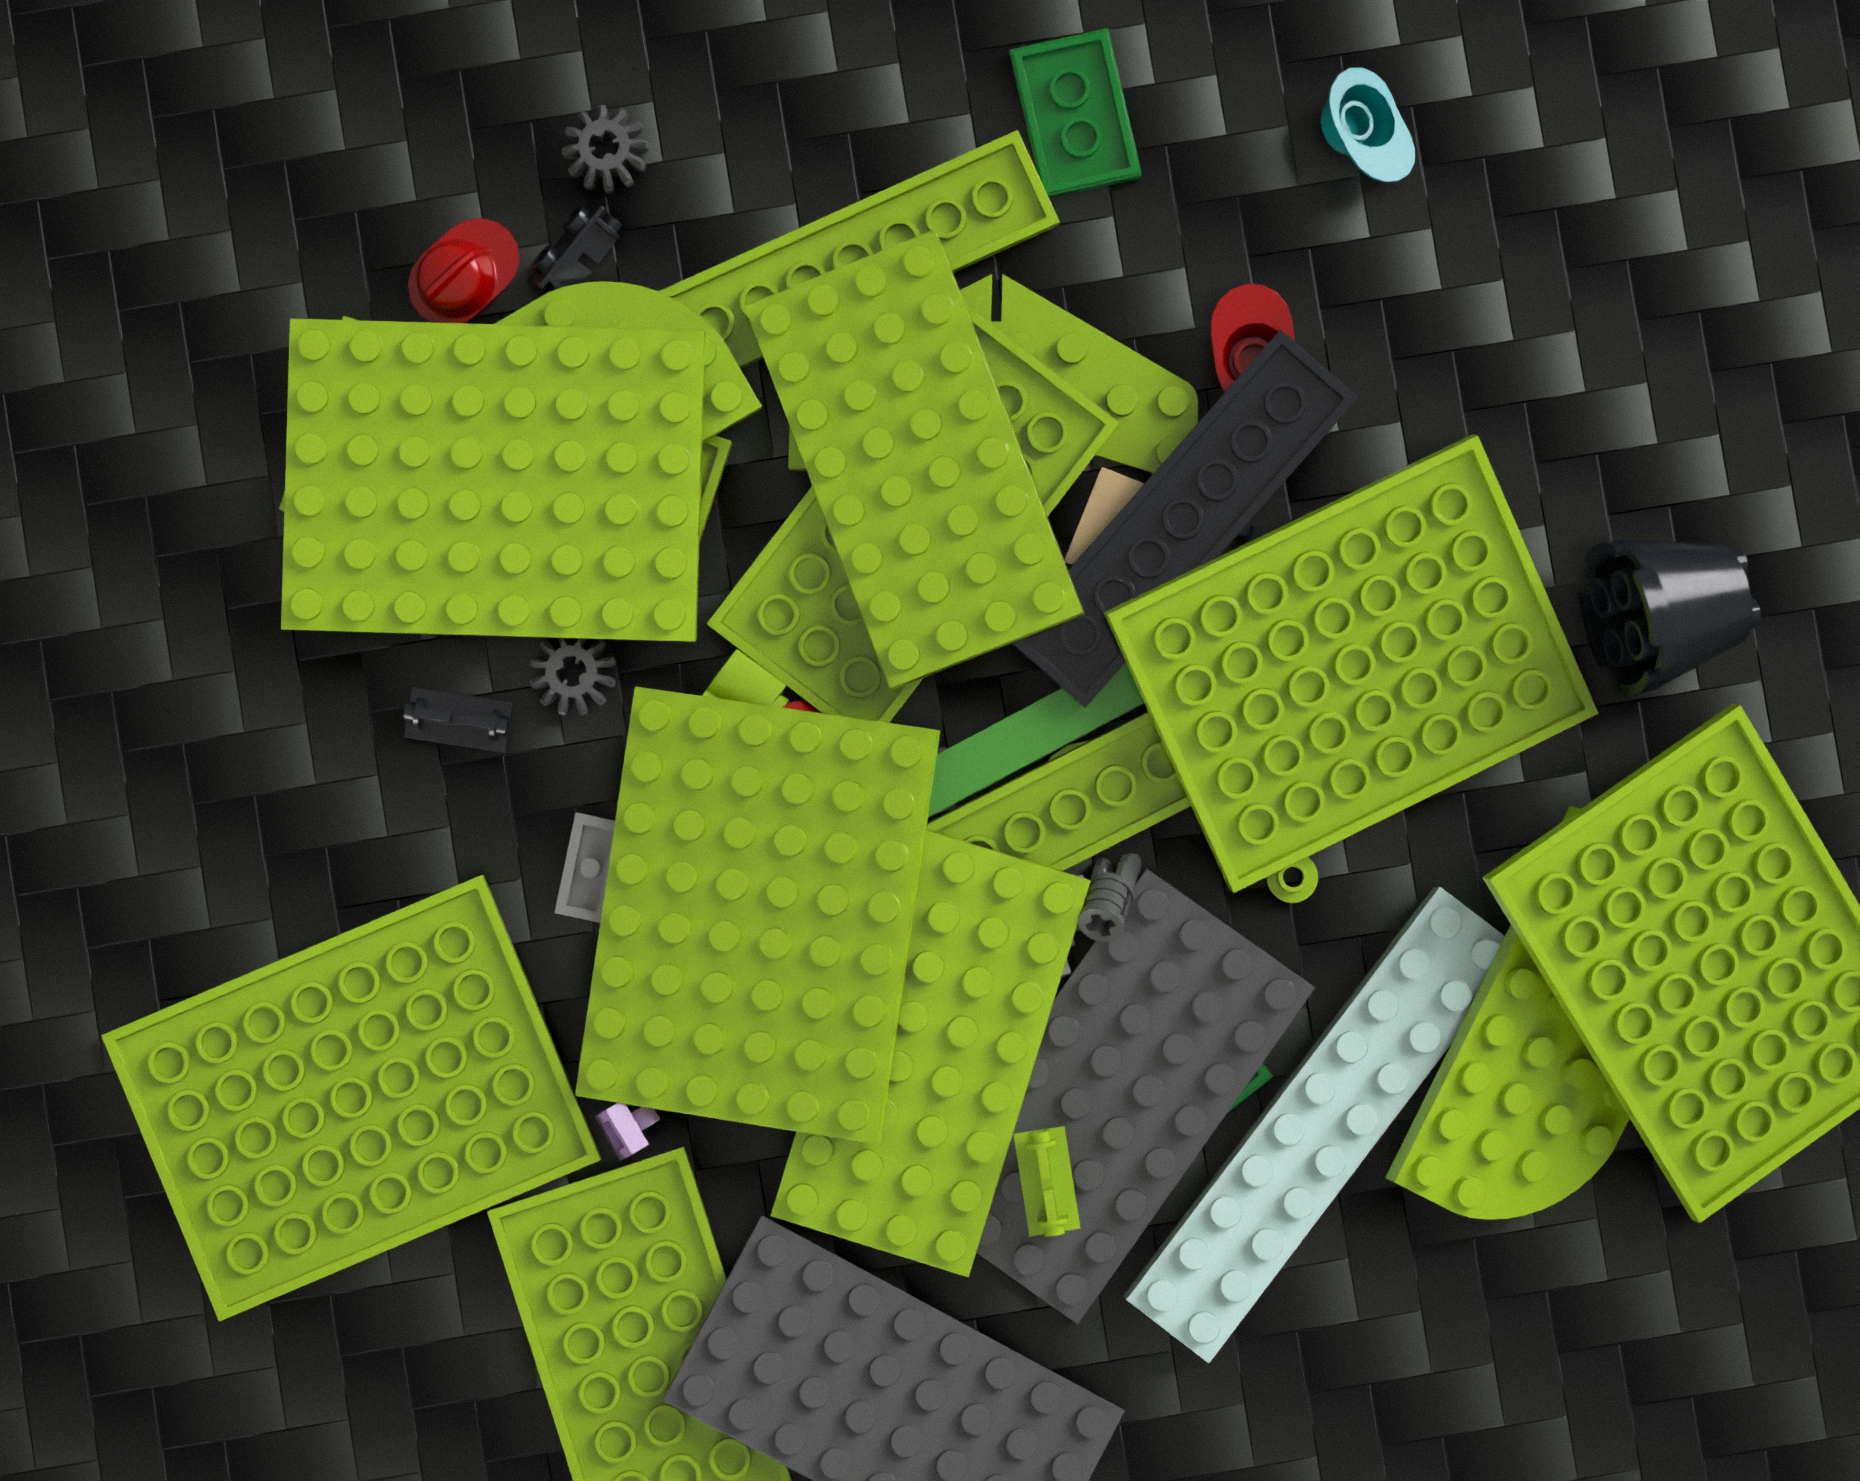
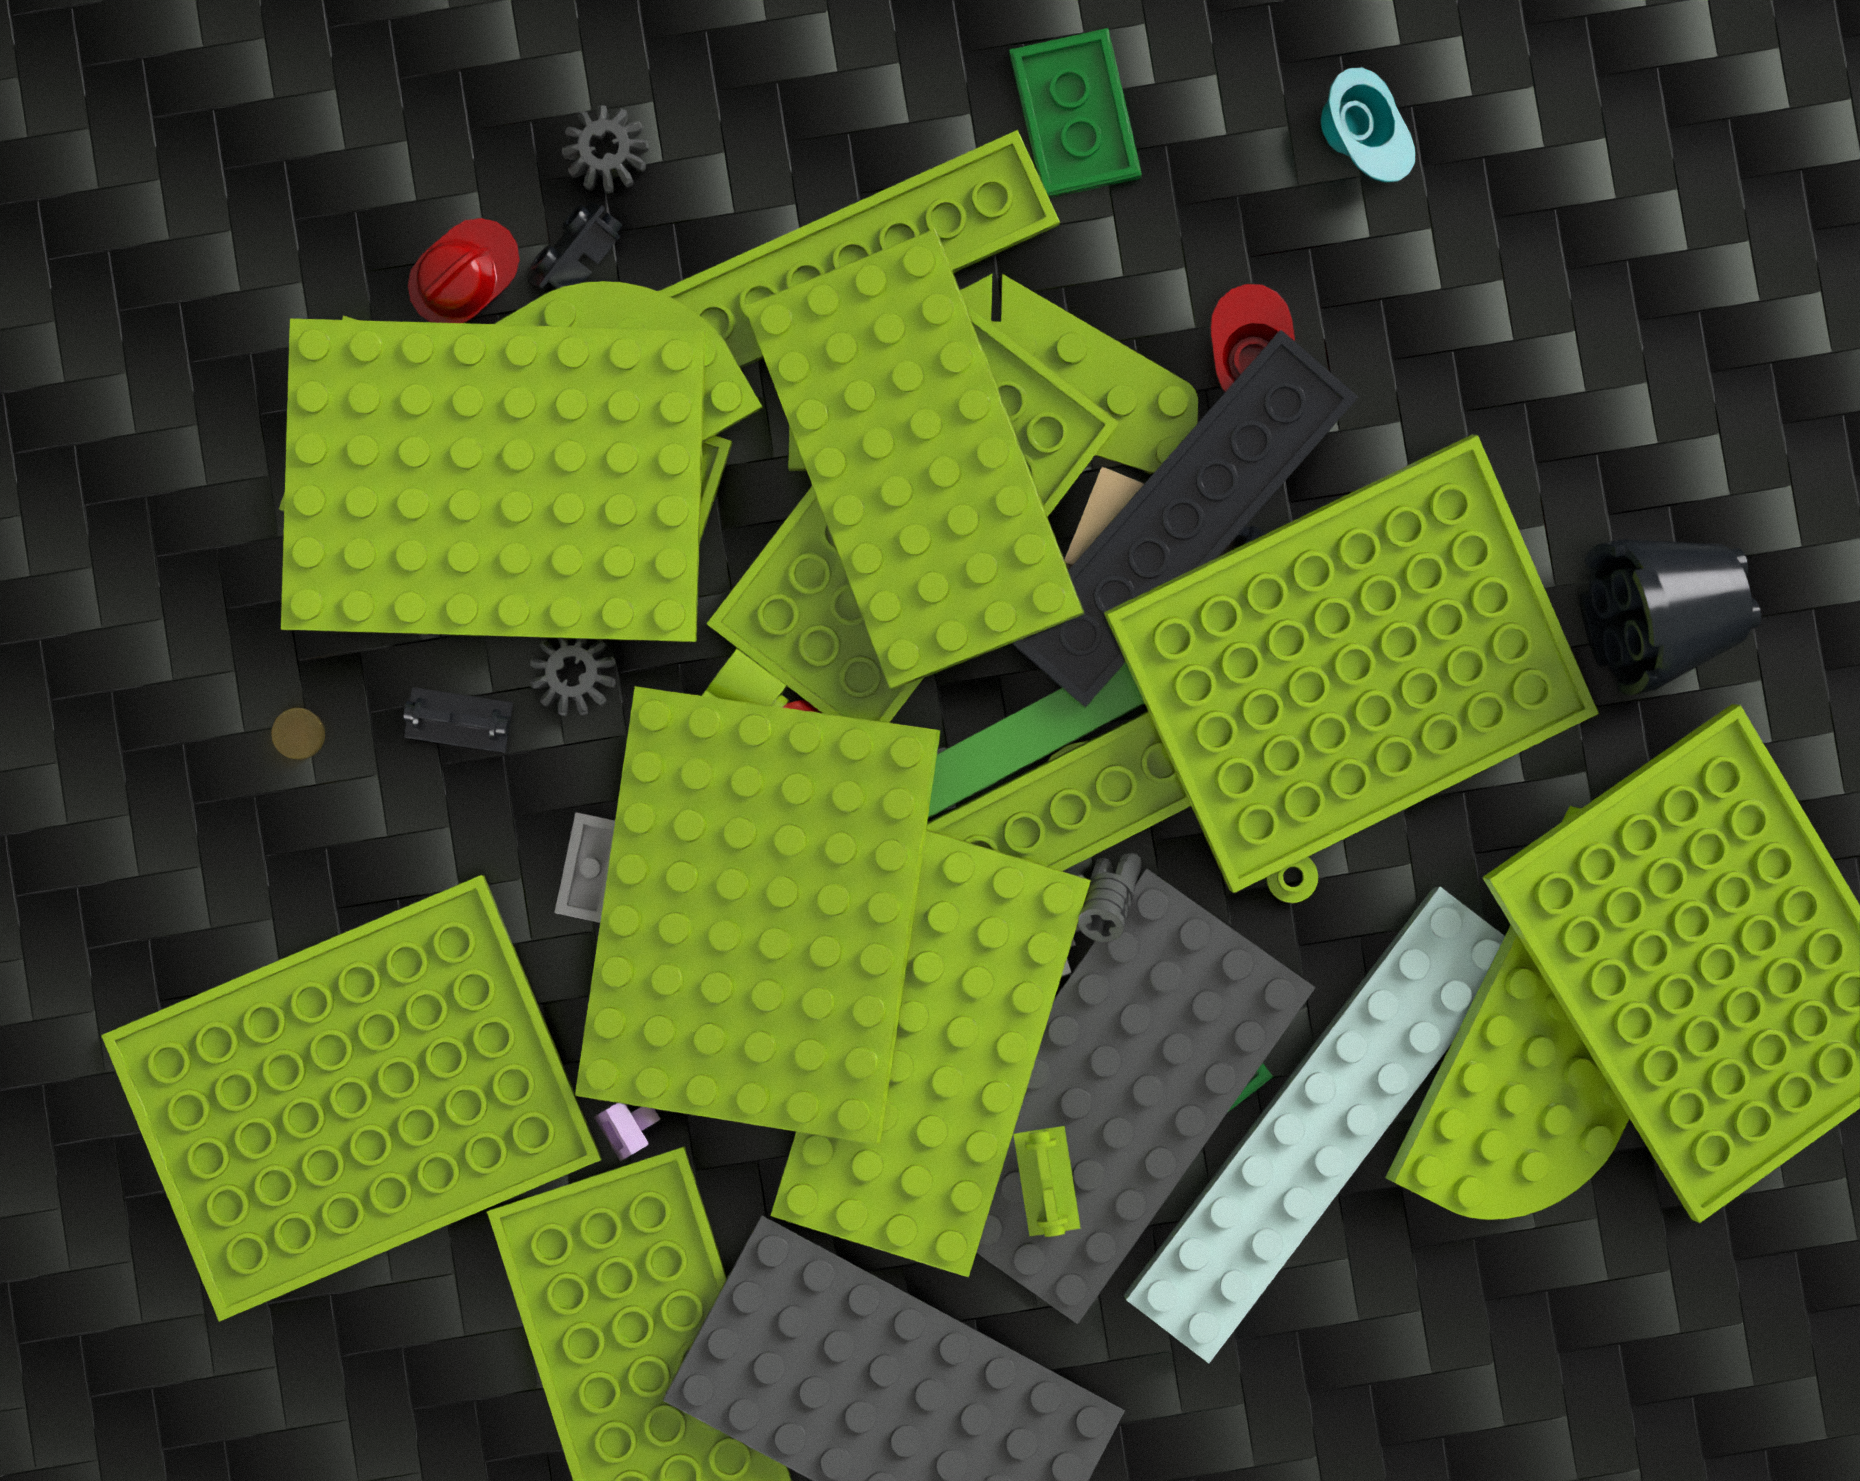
(298, 733): none -> clear yellow tile

